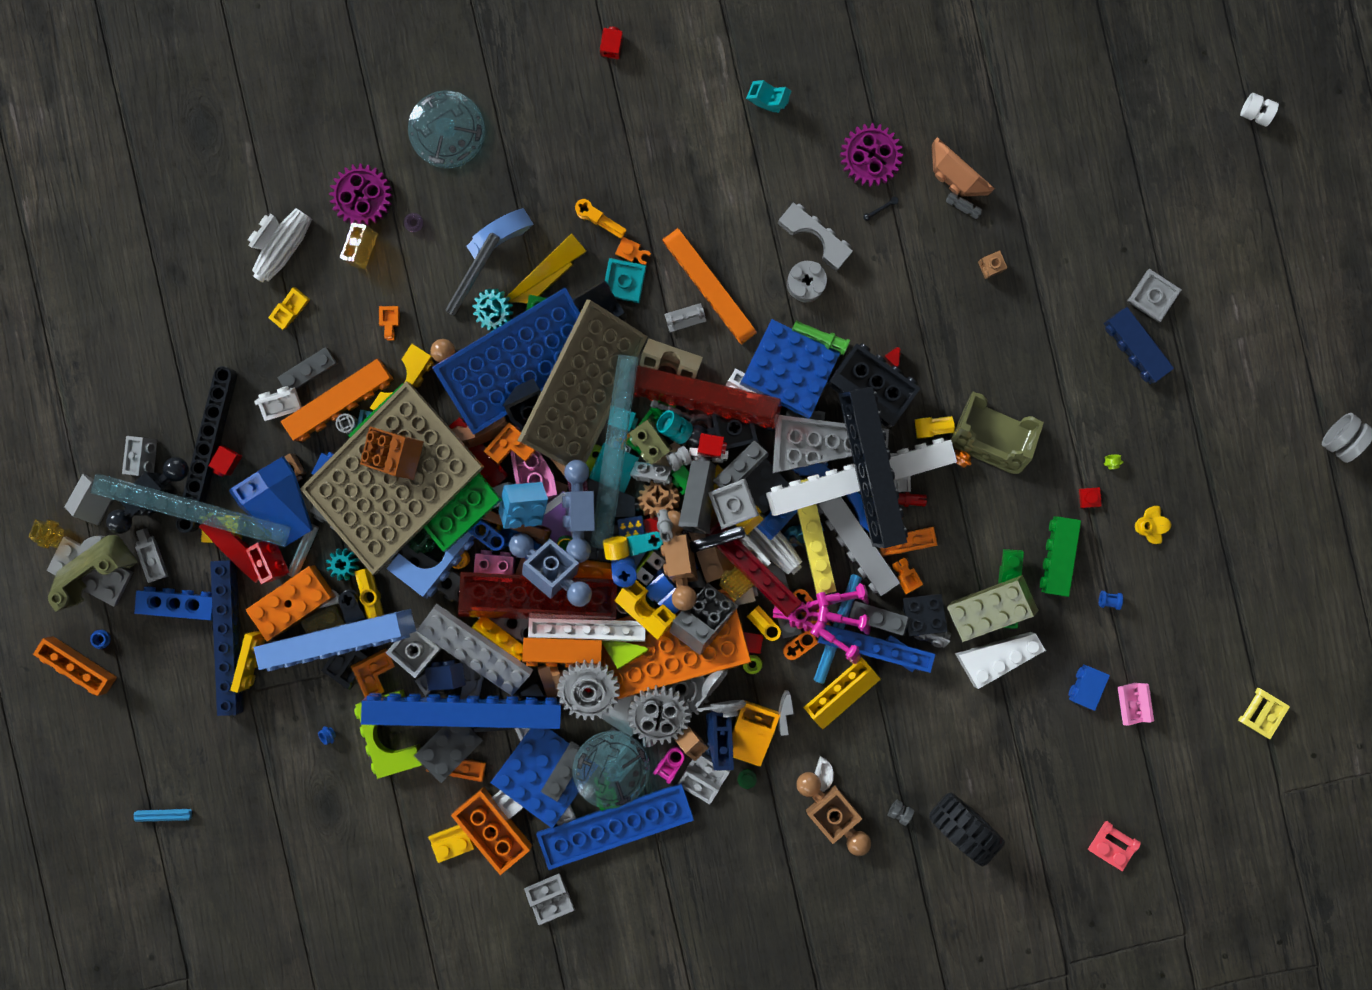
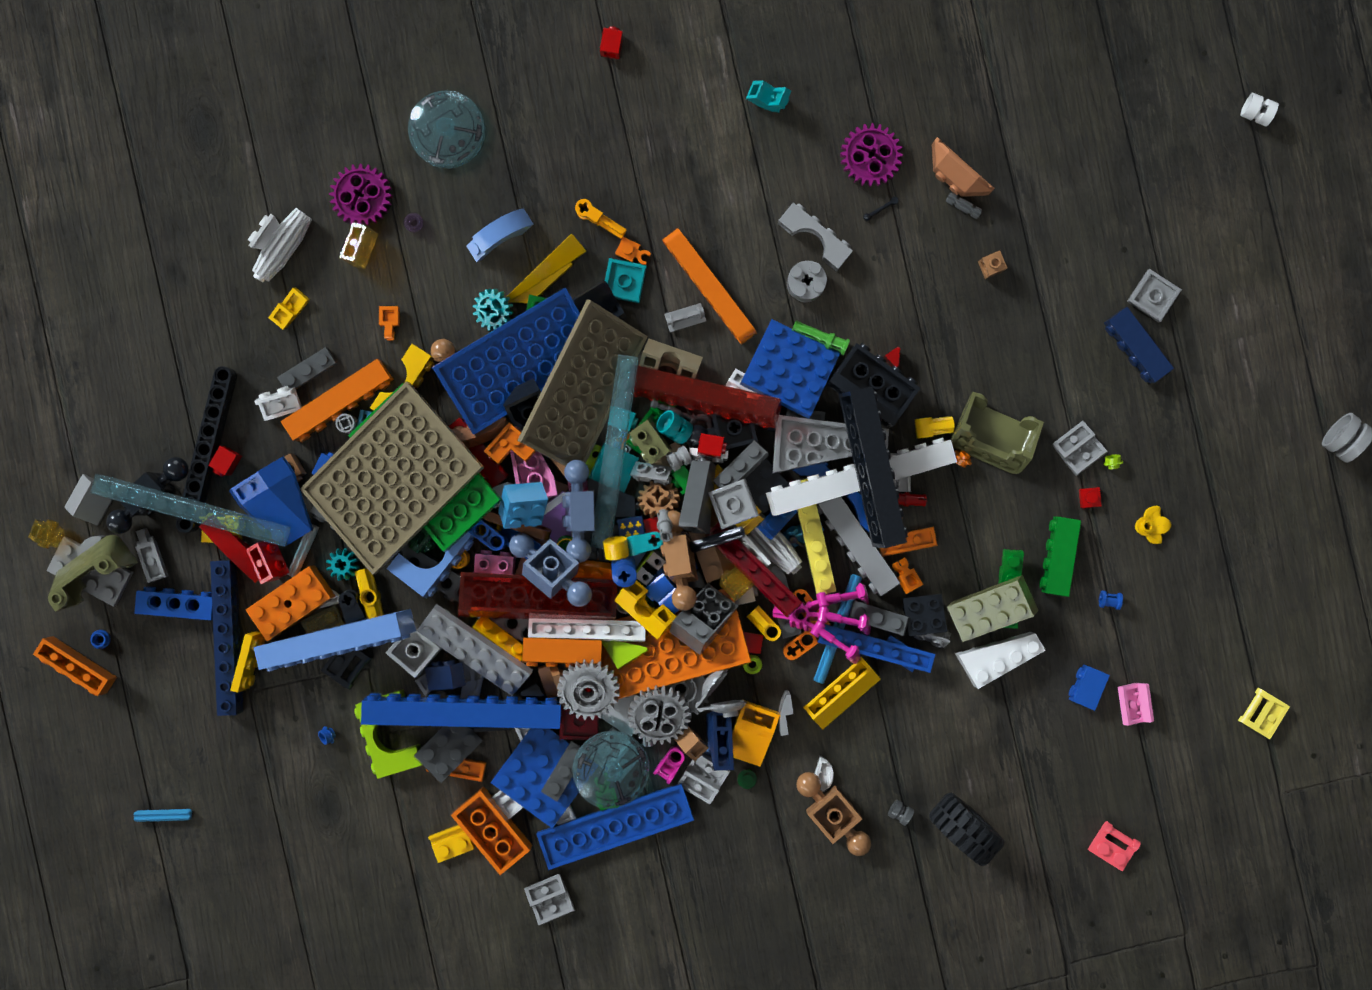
(139, 455): light grey bracket -> none
(369, 669): orange plate -> none
(391, 453): dark orange slope -> none
(472, 273): dark grey axle -> none
(577, 729): none -> dark red plate
(1079, 448): none -> light grey slope

